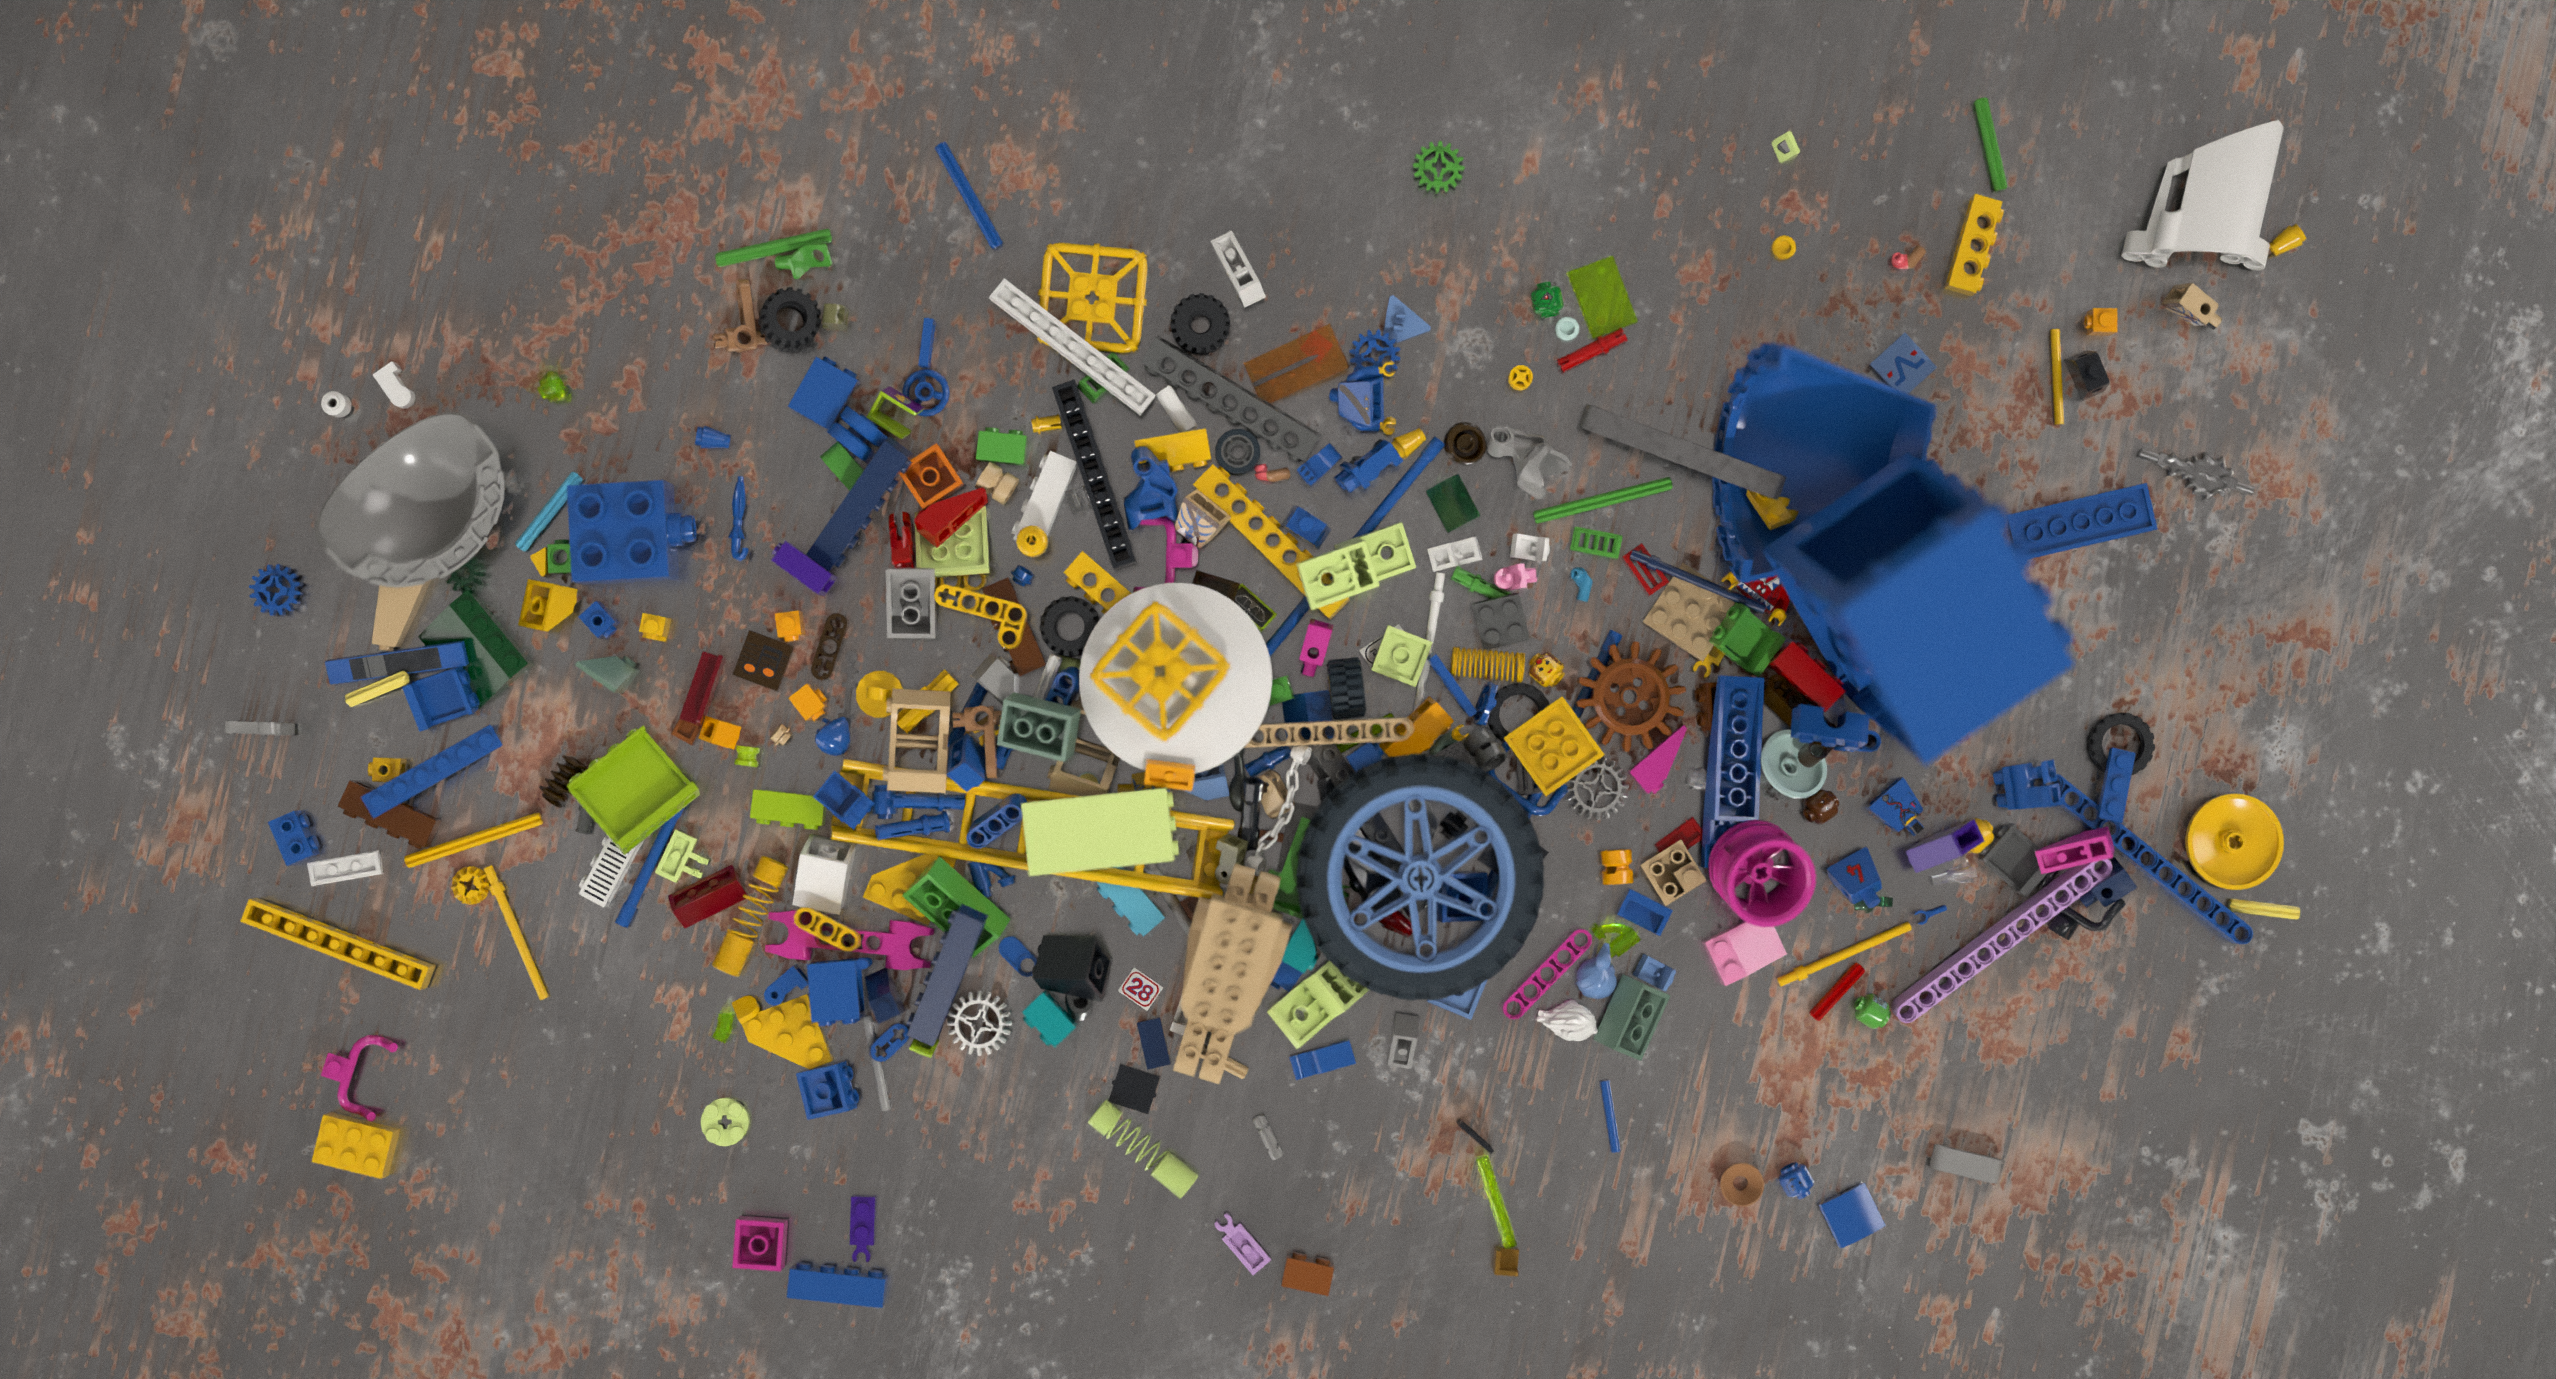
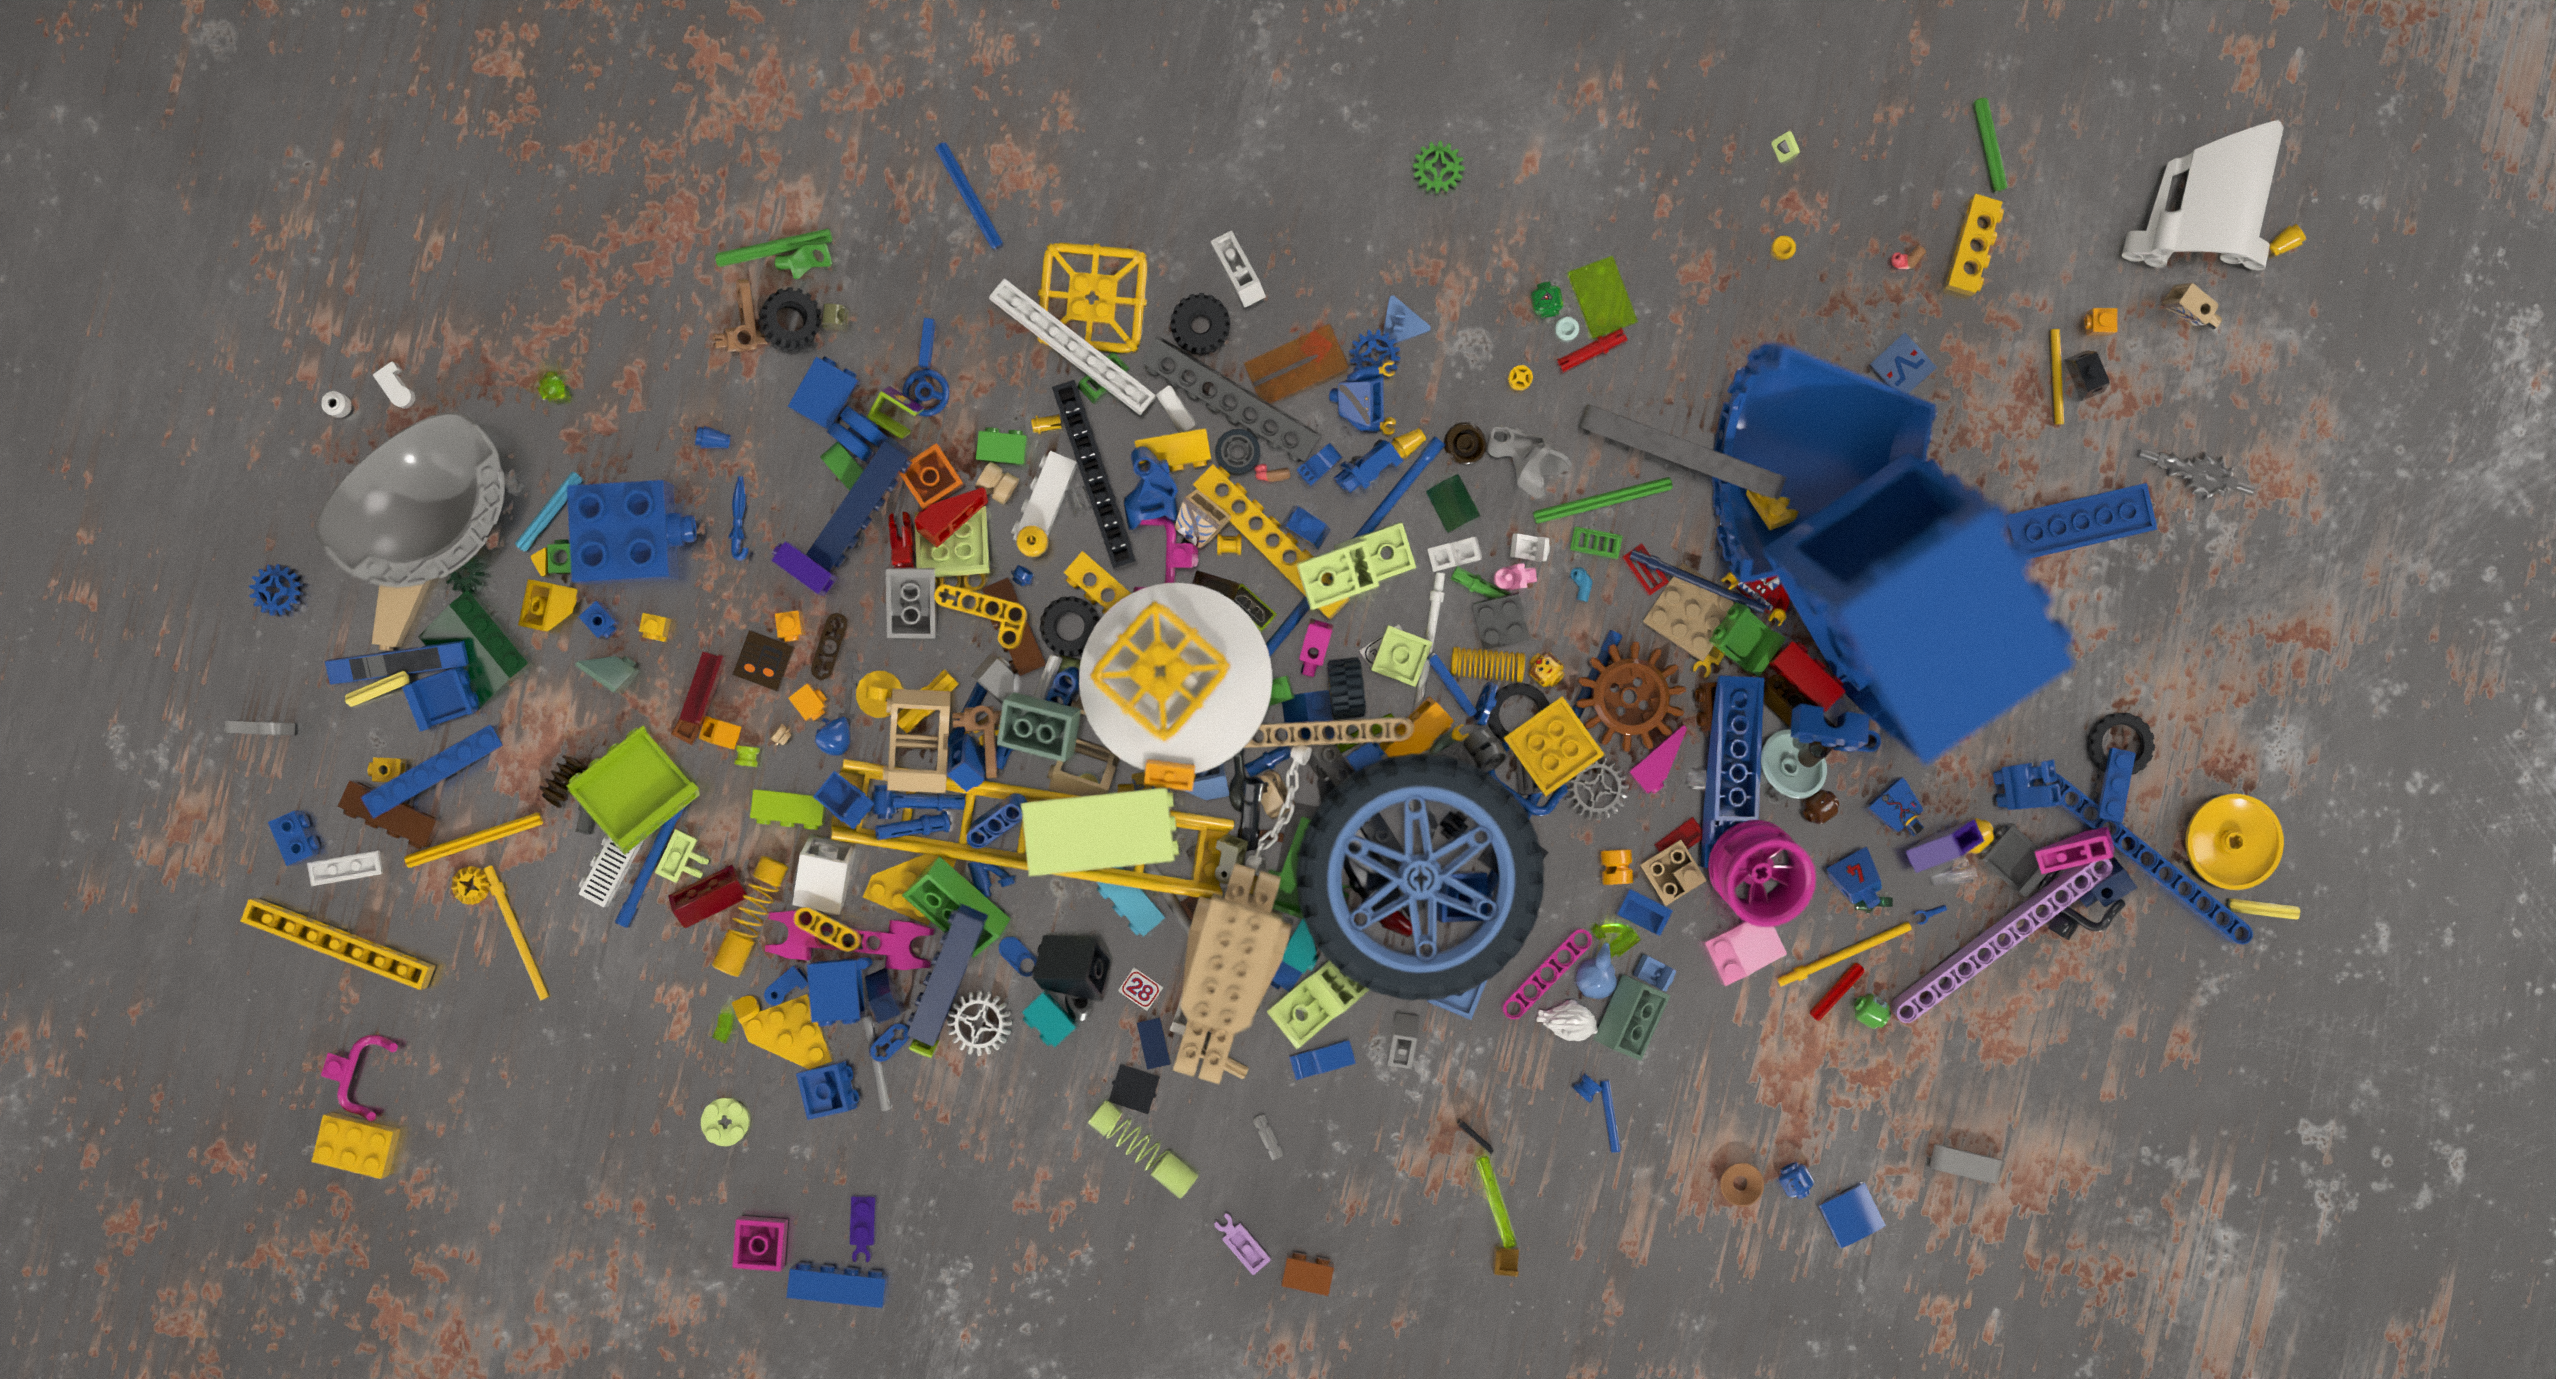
(1228, 544): none -> yellow bush
(1587, 1088): none -> blue wheel

